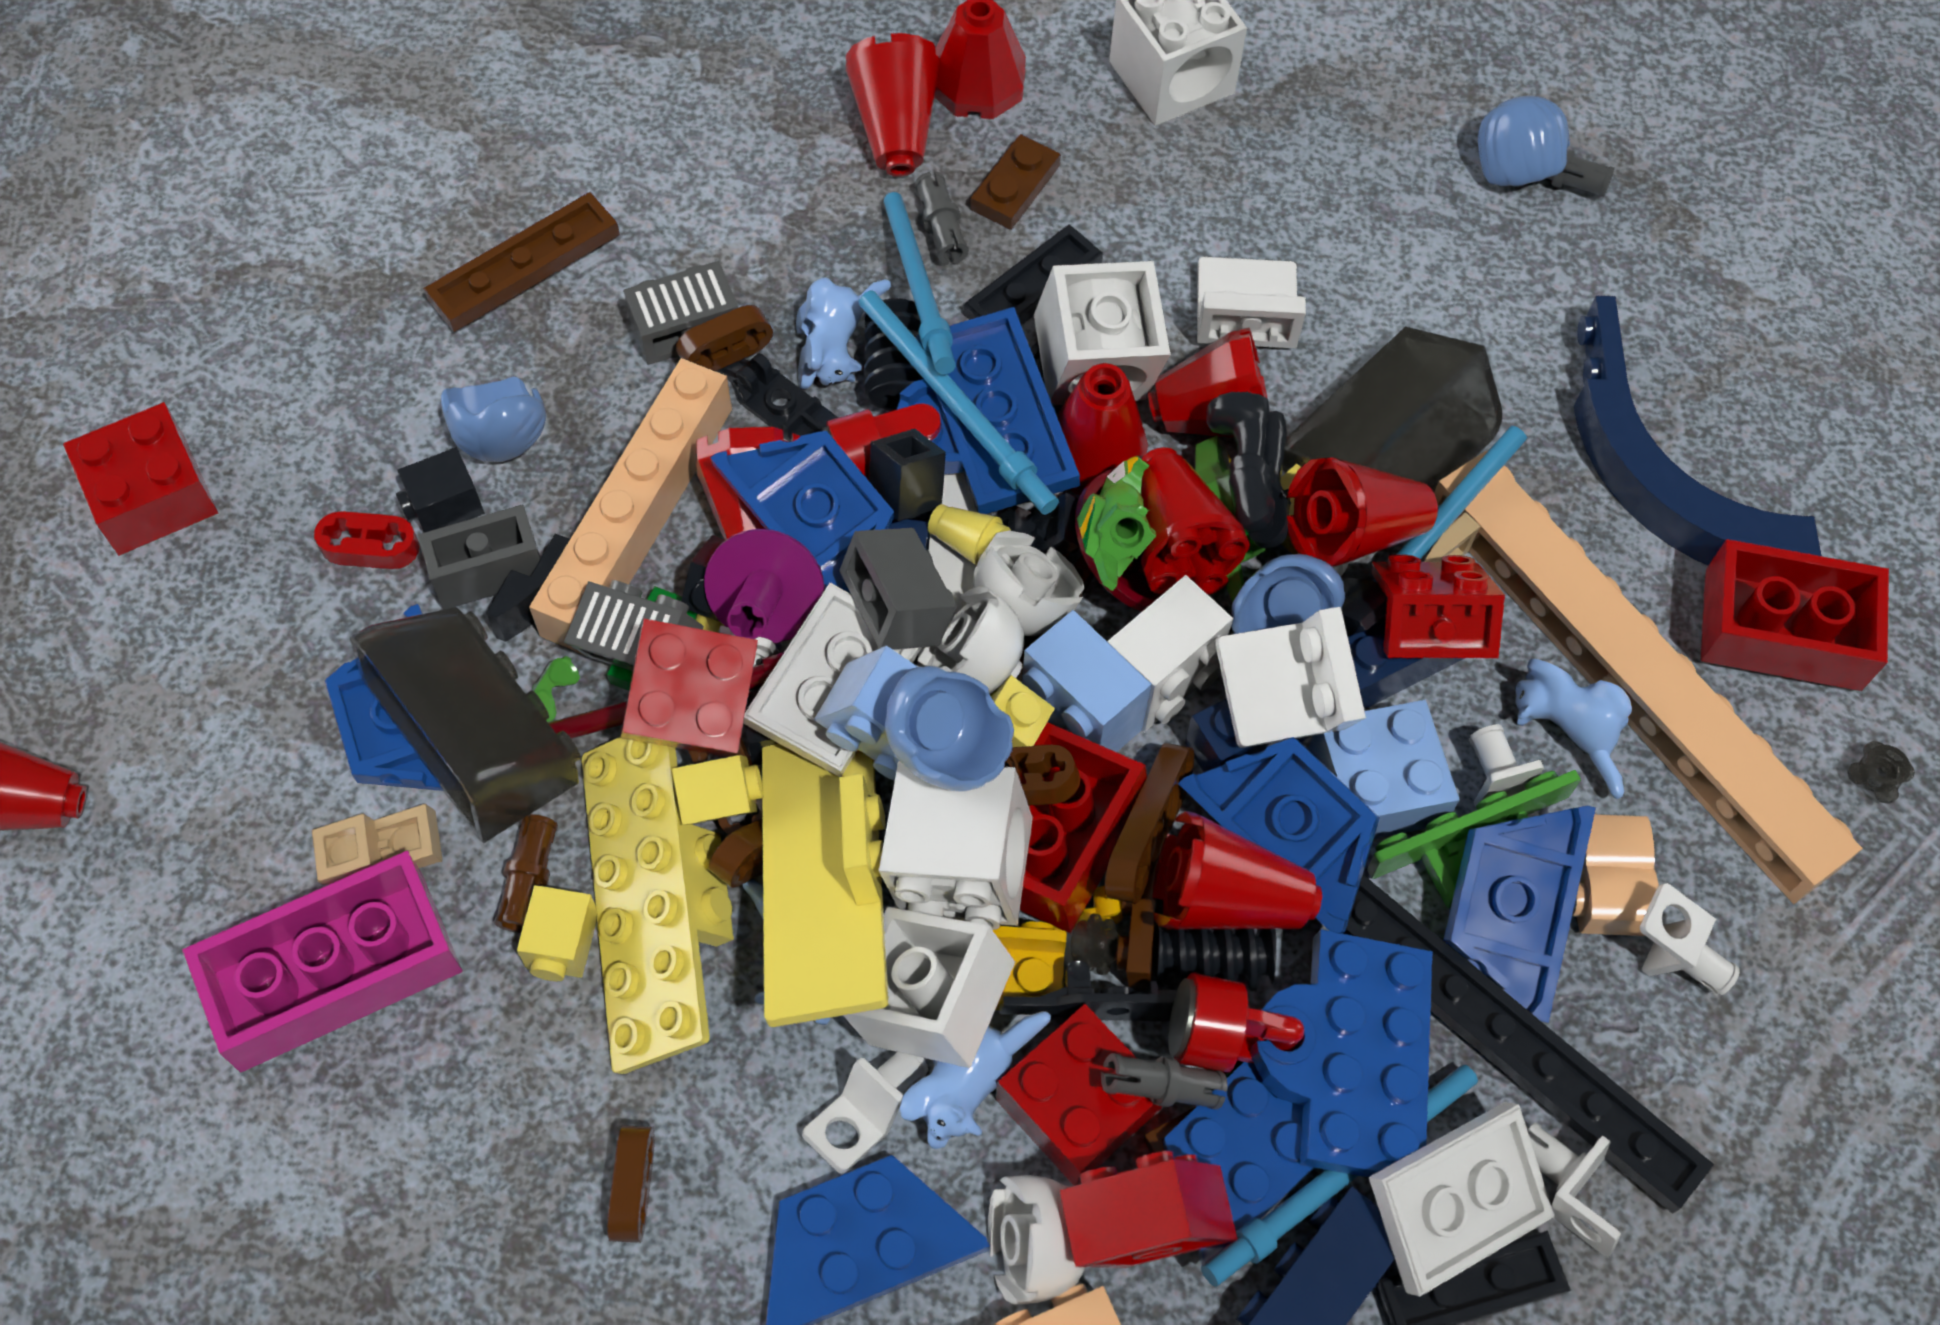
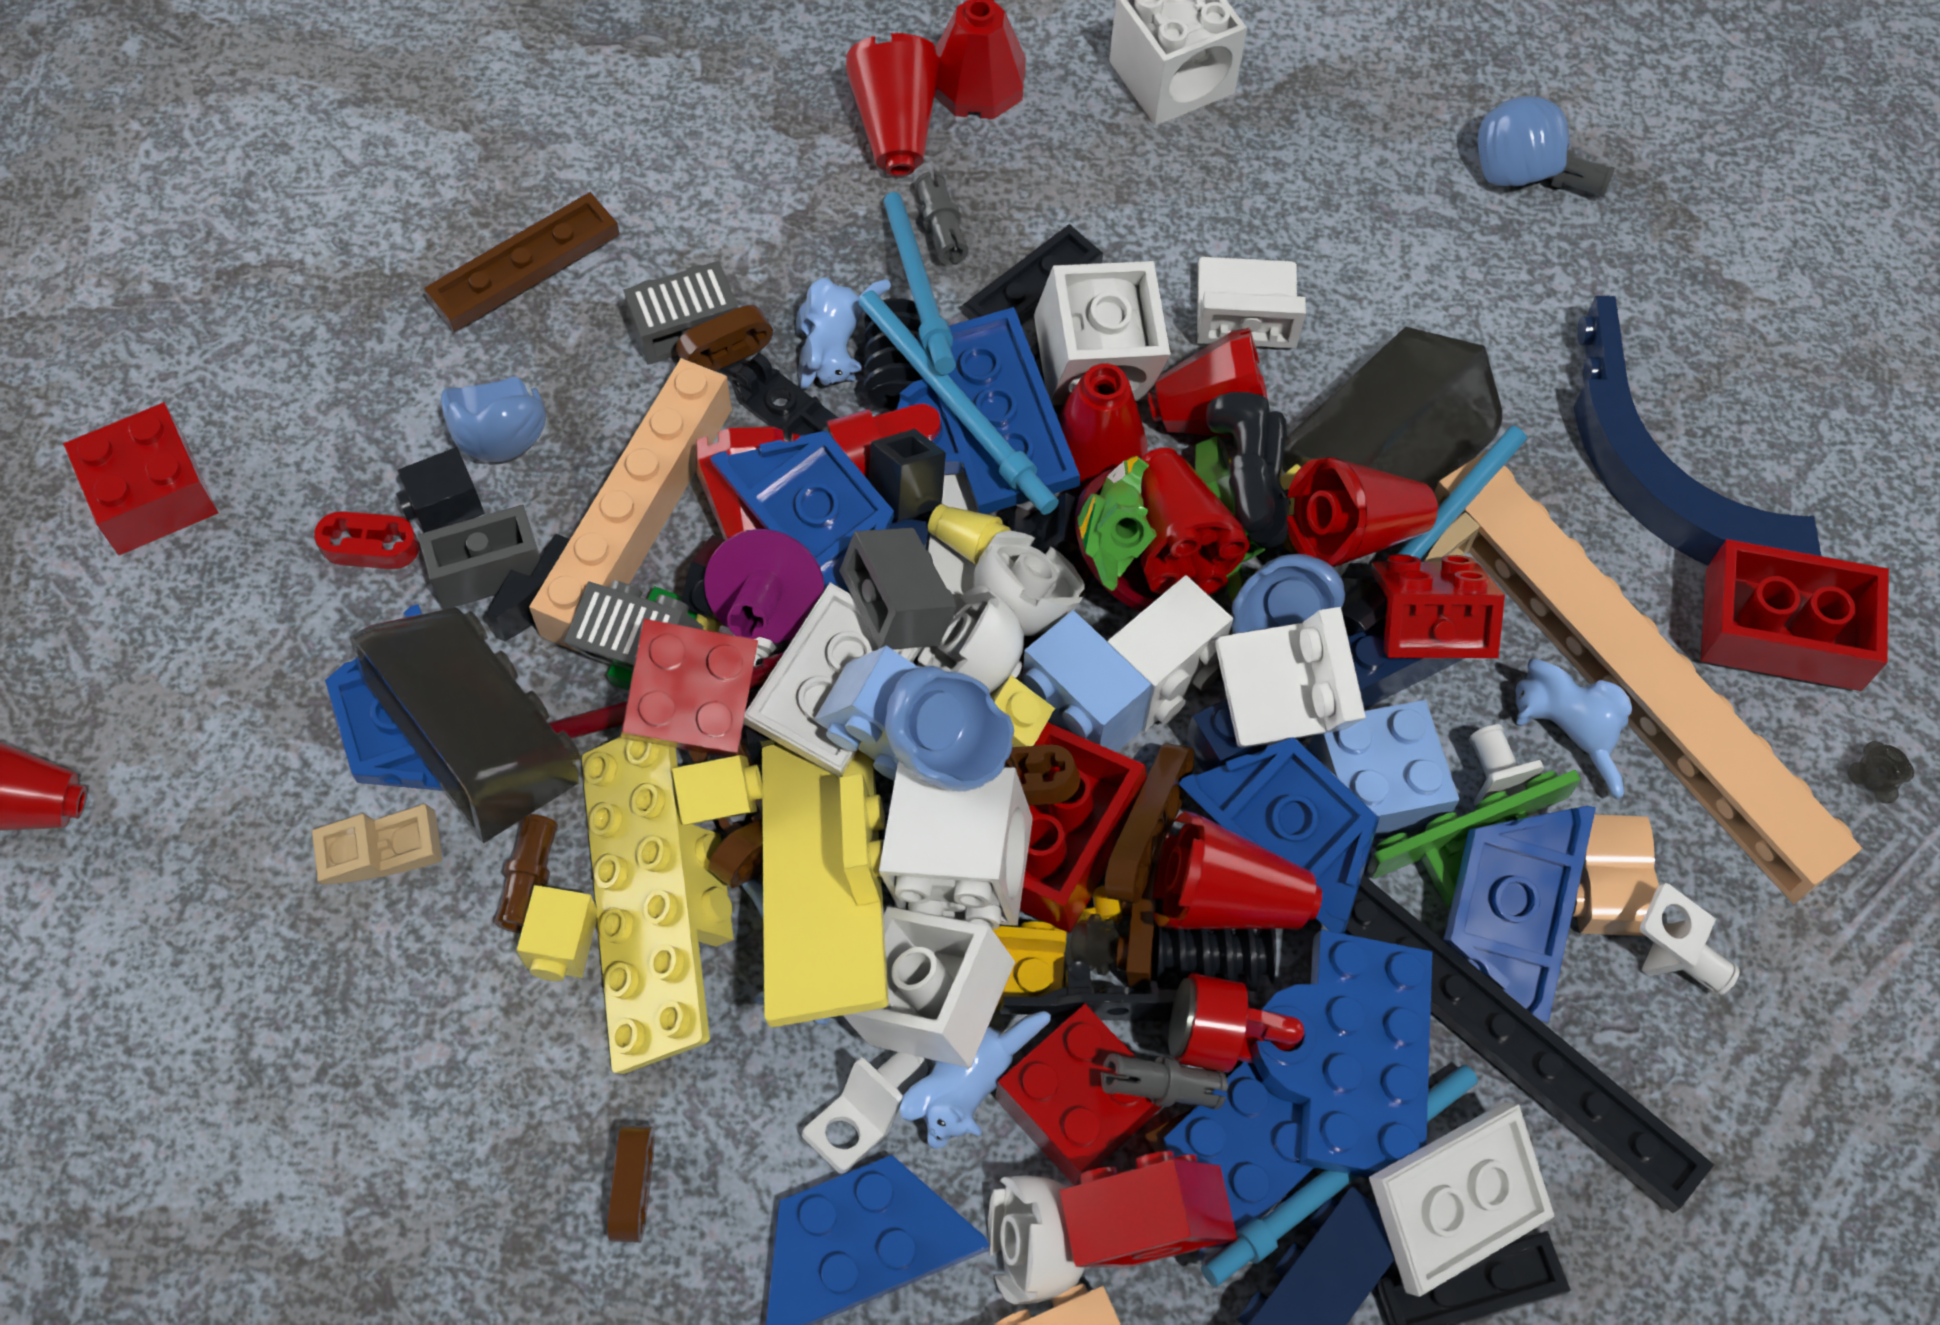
(321, 962): dark pink brick -> none
(557, 674): bright green piece -> none
(1015, 182): reddish brown plate -> none
(1570, 1175): white bracket -> none

